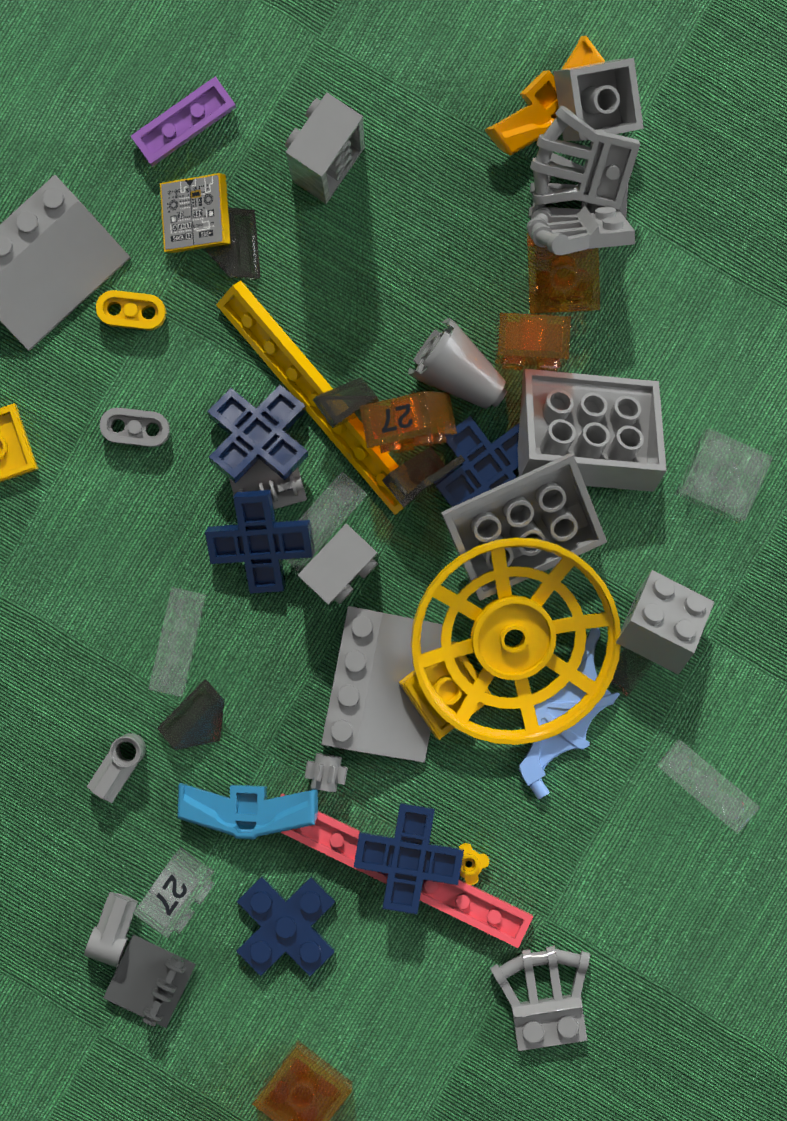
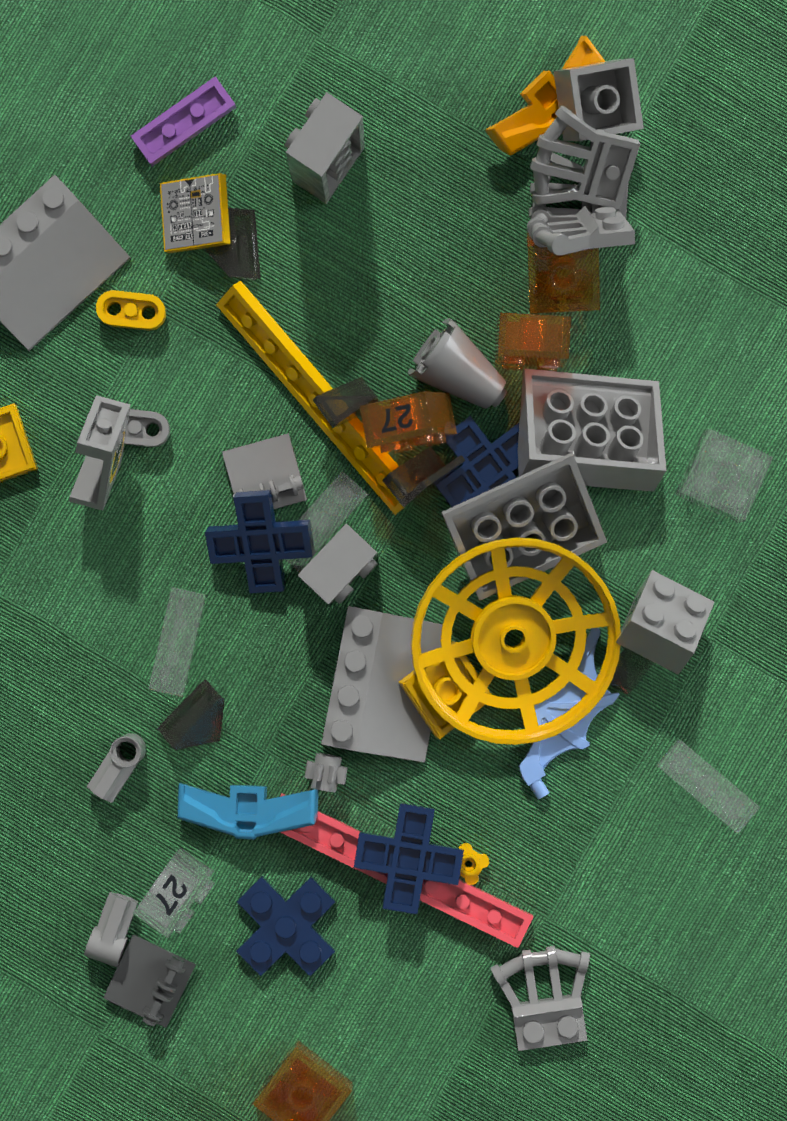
(103, 445): none -> light grey panel
(257, 433): dark blue plate -> none

